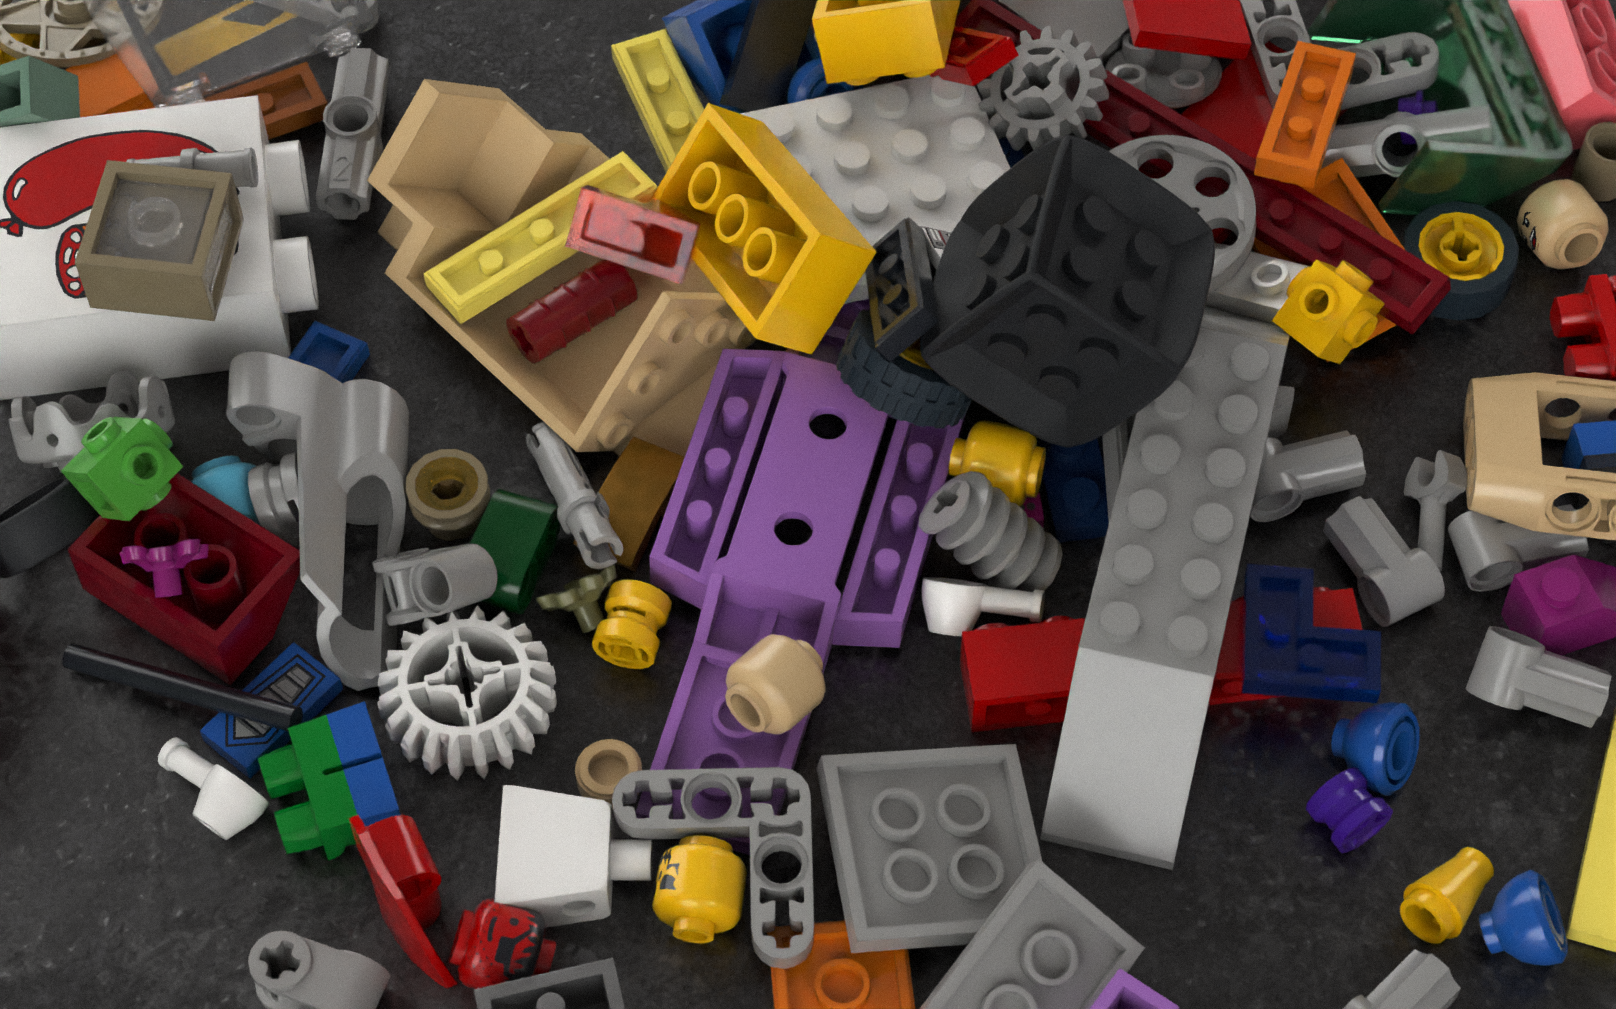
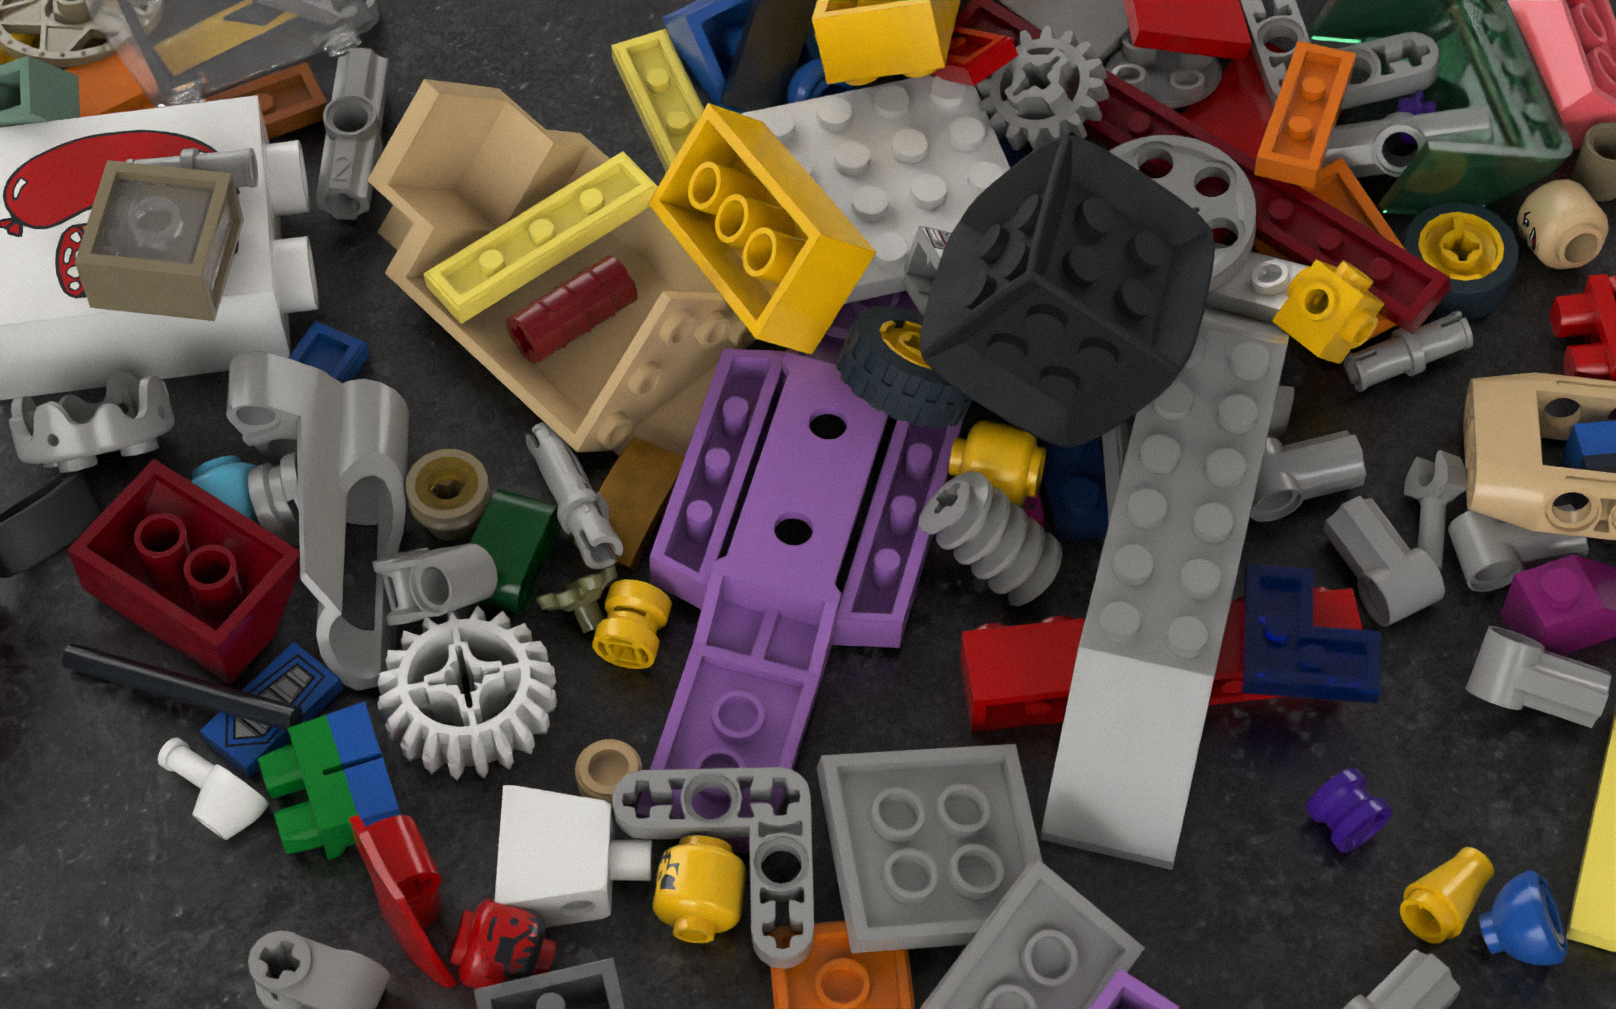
(123, 467): bright green brick -> none
(165, 563): magenta plant -> none
(633, 233): clear red slope -> none
(775, 684): tan head -> none
(900, 289): black tile -> none
(957, 604): white bar -> none
(1380, 744): blue brick -> none
(1408, 351): none -> light grey pin

